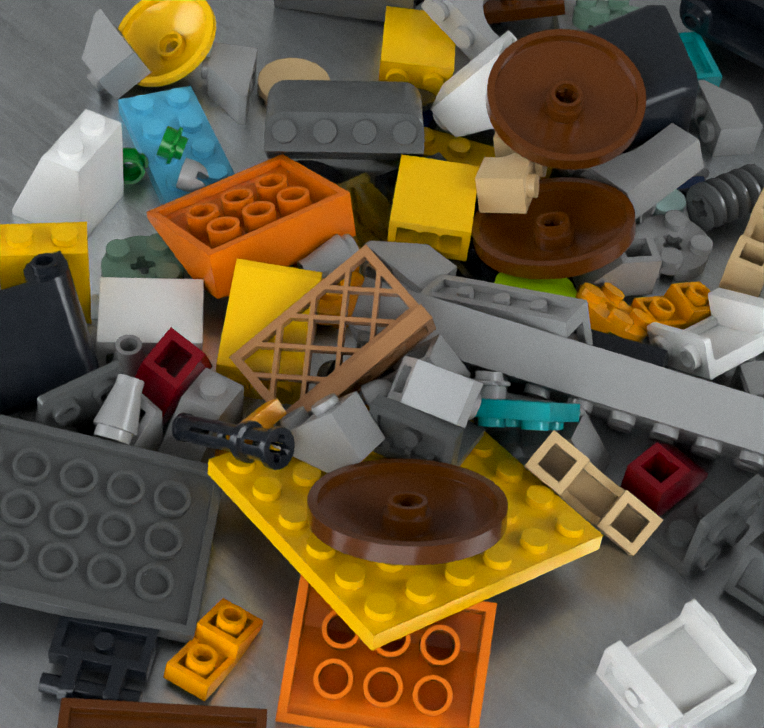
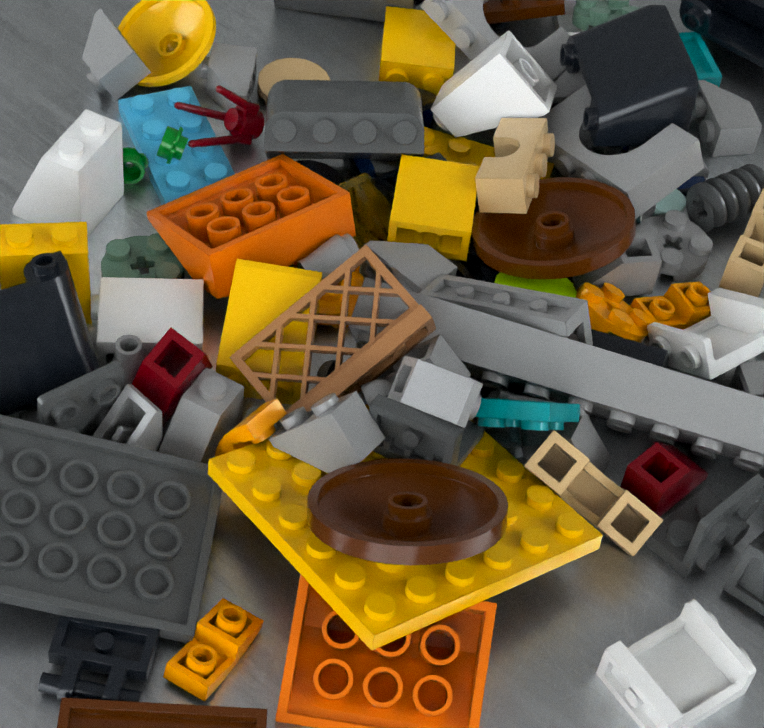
(120, 411): light grey cone -> none
(188, 176): light grey hinge -> none
(196, 431): black pin -> none
(243, 121): none -> dark red plant
(360, 166): none -> dark blue piece
(492, 386): light grey plate -> none
(565, 99): reddish brown dish -> none

